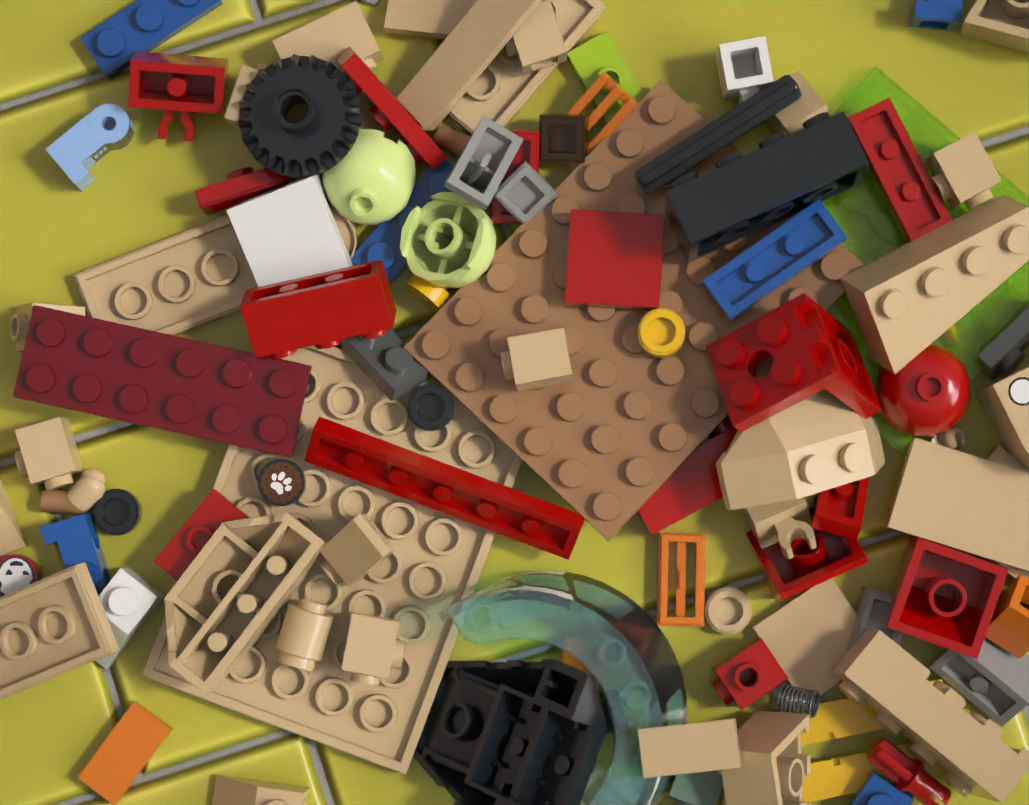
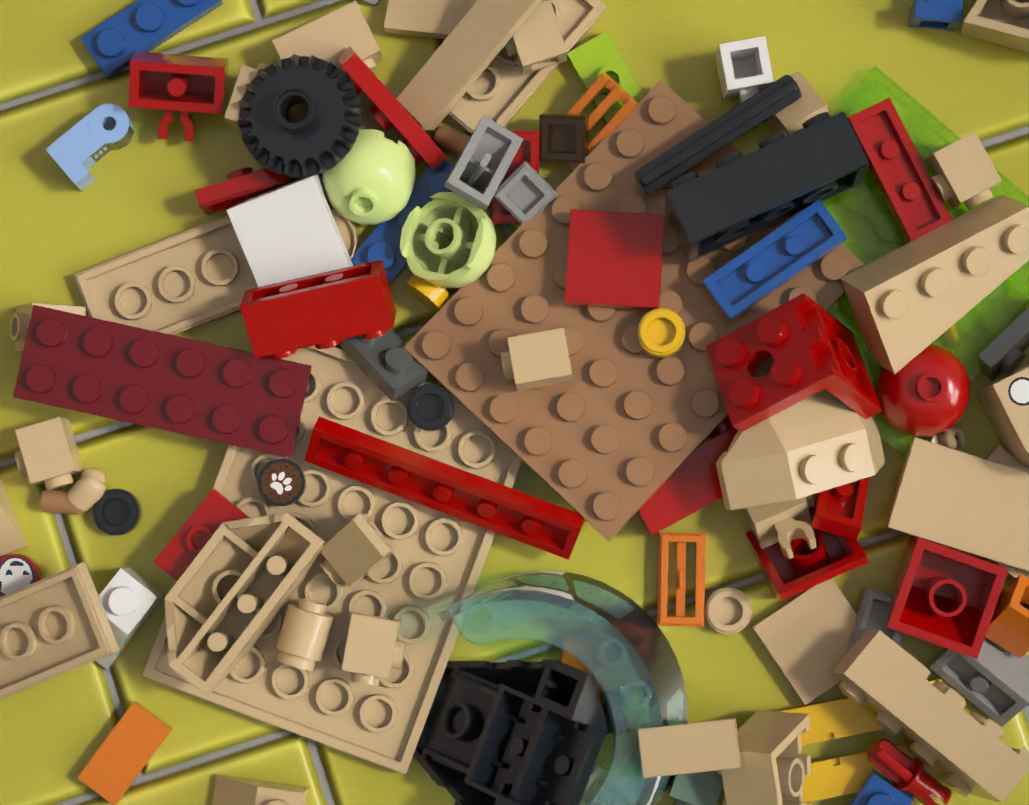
(79, 544): blue leg -> none
(747, 674): red brick -> none
(781, 691): dark grey piece -> none

